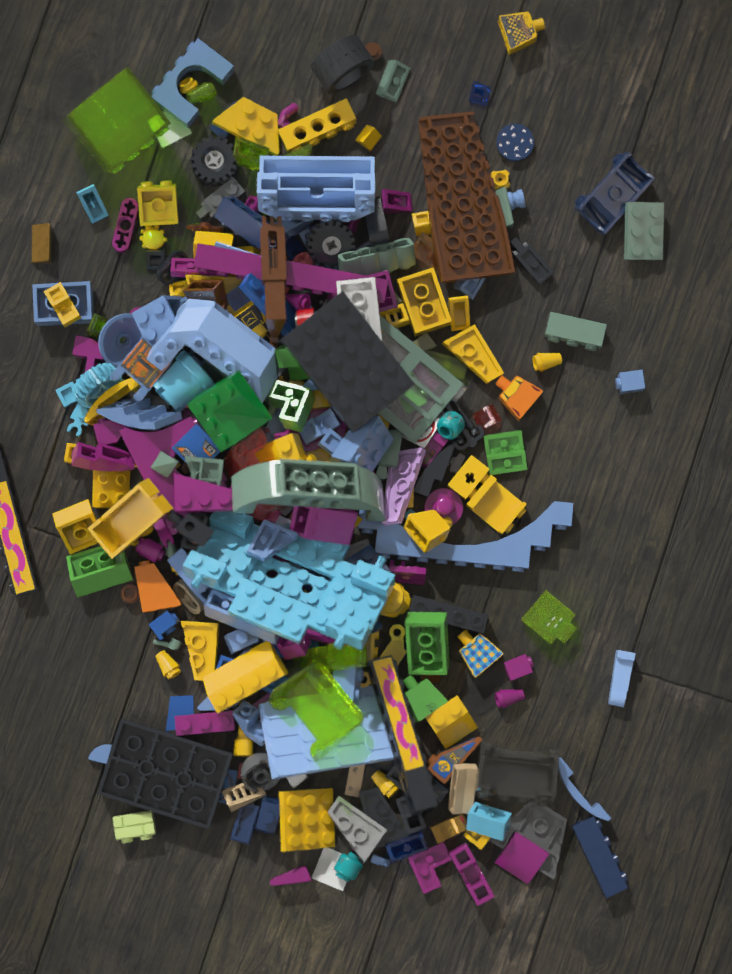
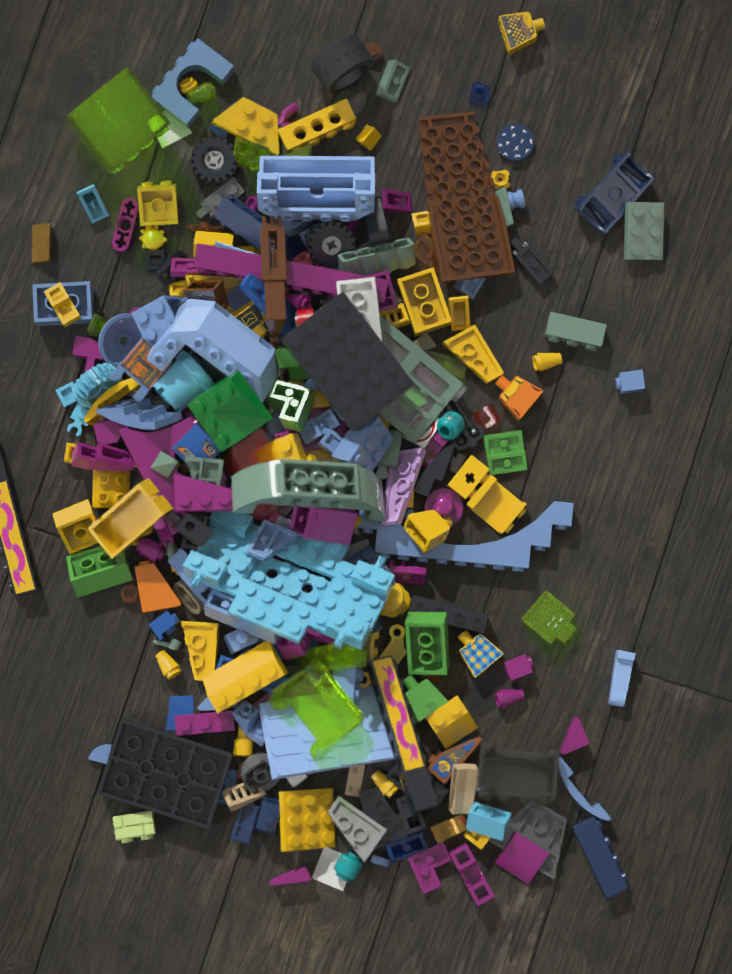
(574, 738): none -> magenta slope

